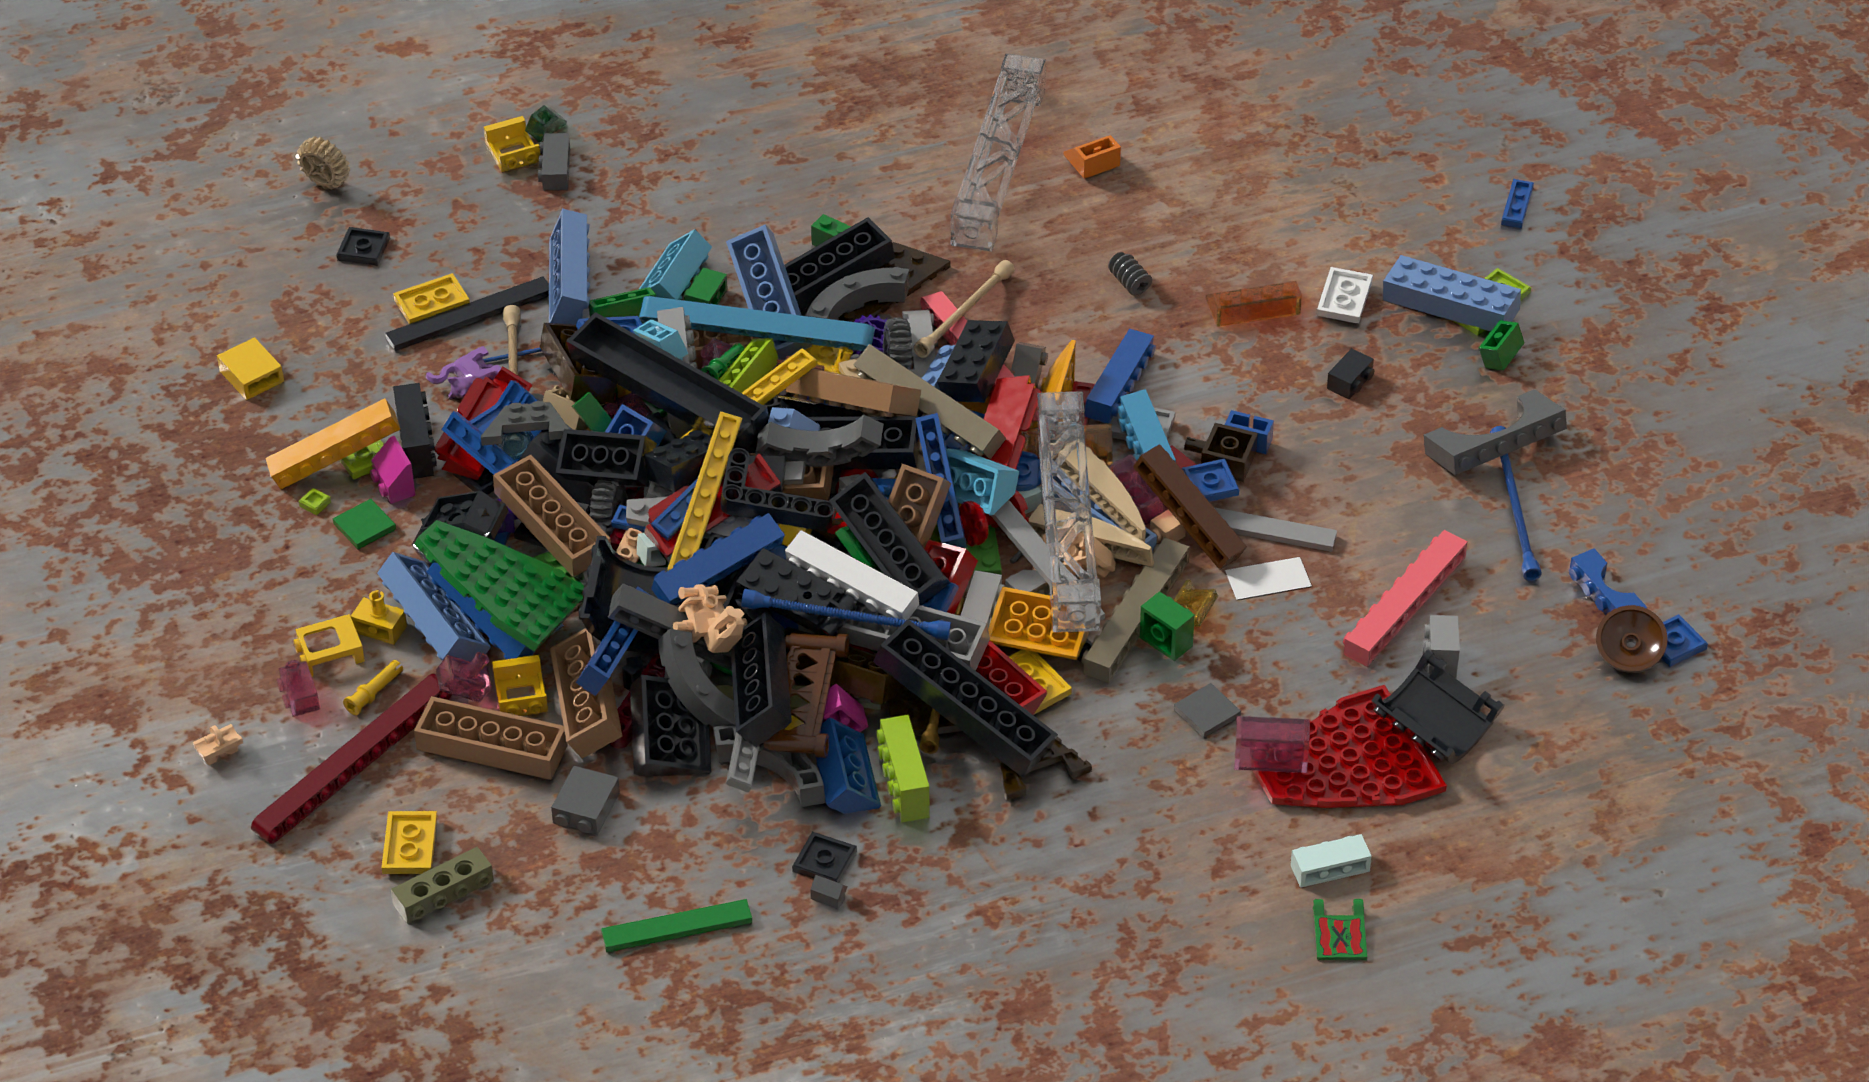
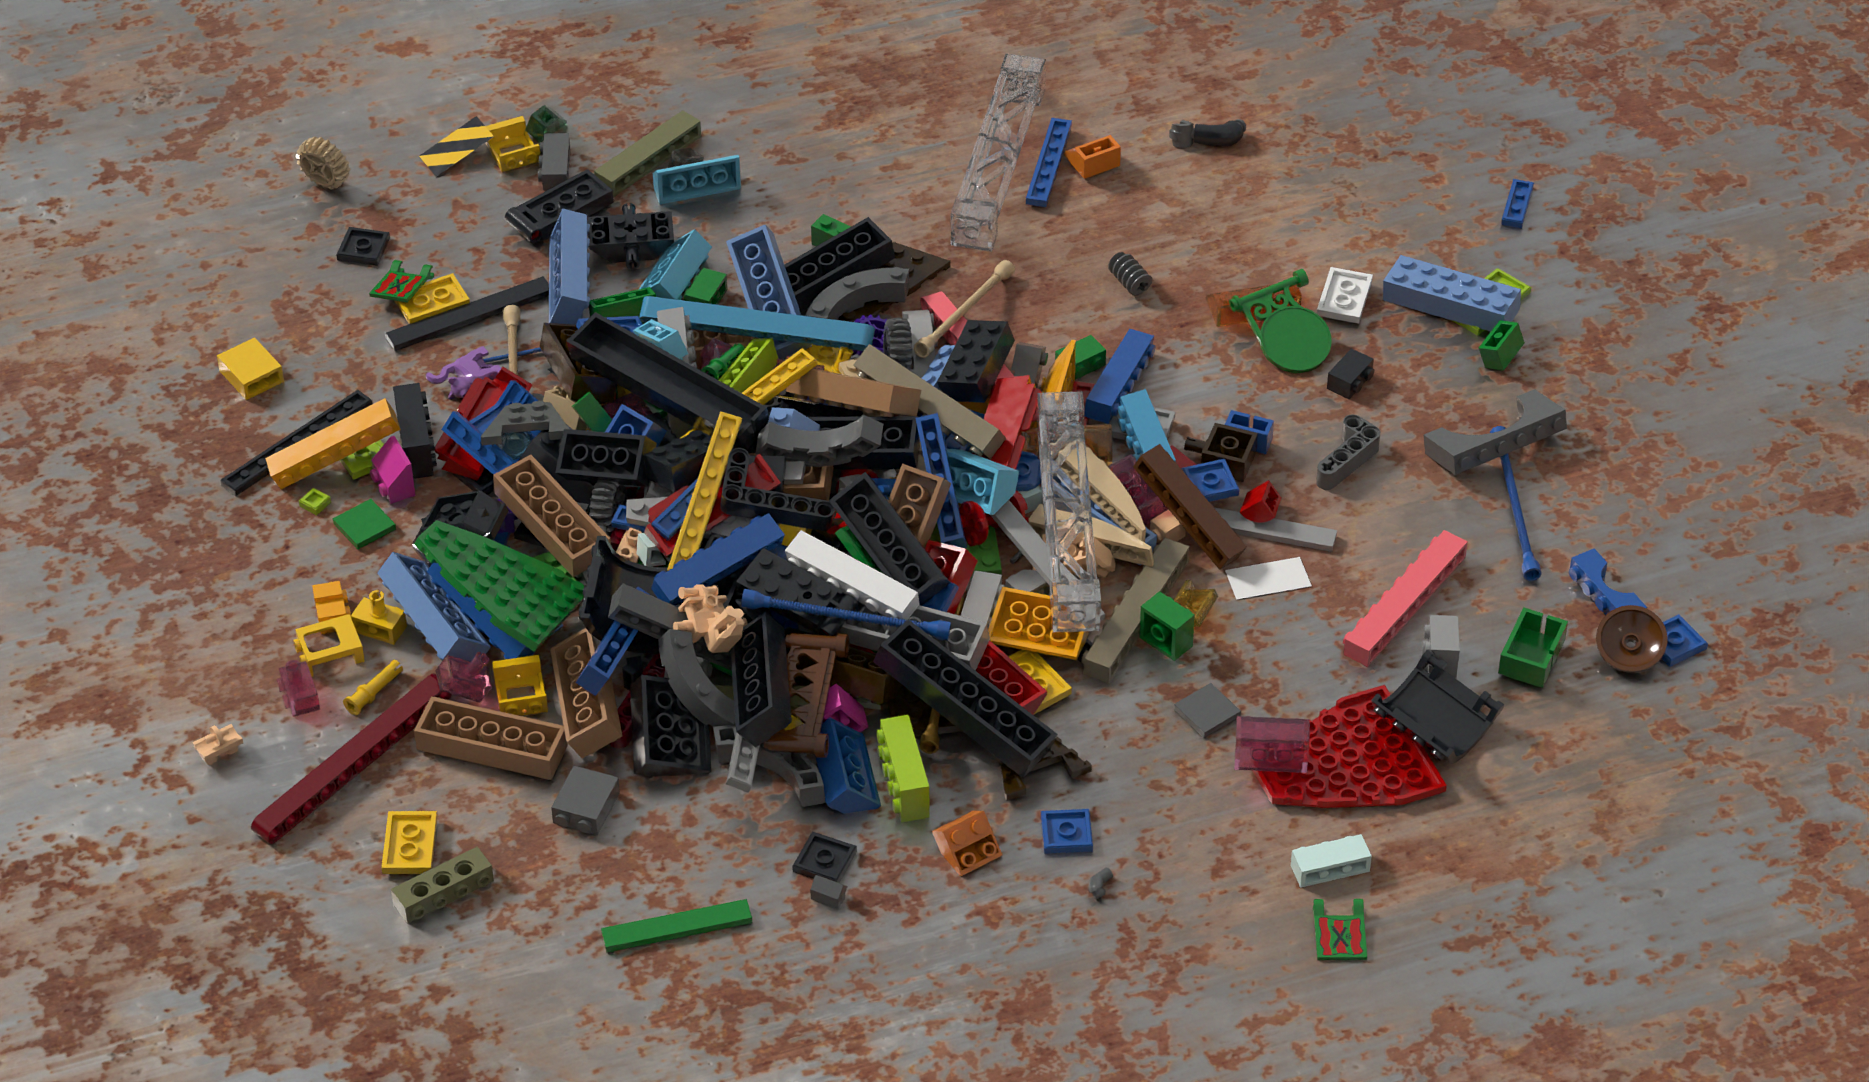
(257, 468): none -> black tile
(330, 602): none -> light orange brick
(400, 285): none -> green flag
(456, 146): none -> sticker
(539, 215): none -> black hinge
(631, 235): none -> black slope
(649, 152): none -> olive brick
(683, 157): none -> clear smoke bracket
(697, 179): none -> medium azure slope
(967, 842): none -> orange slope
(1048, 162): none -> blue plate
(1066, 831): none -> blue tile
(1089, 356): none -> green brick
(1097, 881): none -> dark grey arm
(1211, 135): none -> black piece
(1261, 503): none -> red brick
(1291, 335): none -> green piece
(1359, 445): none -> dark grey beam
(1528, 652): none -> green piece

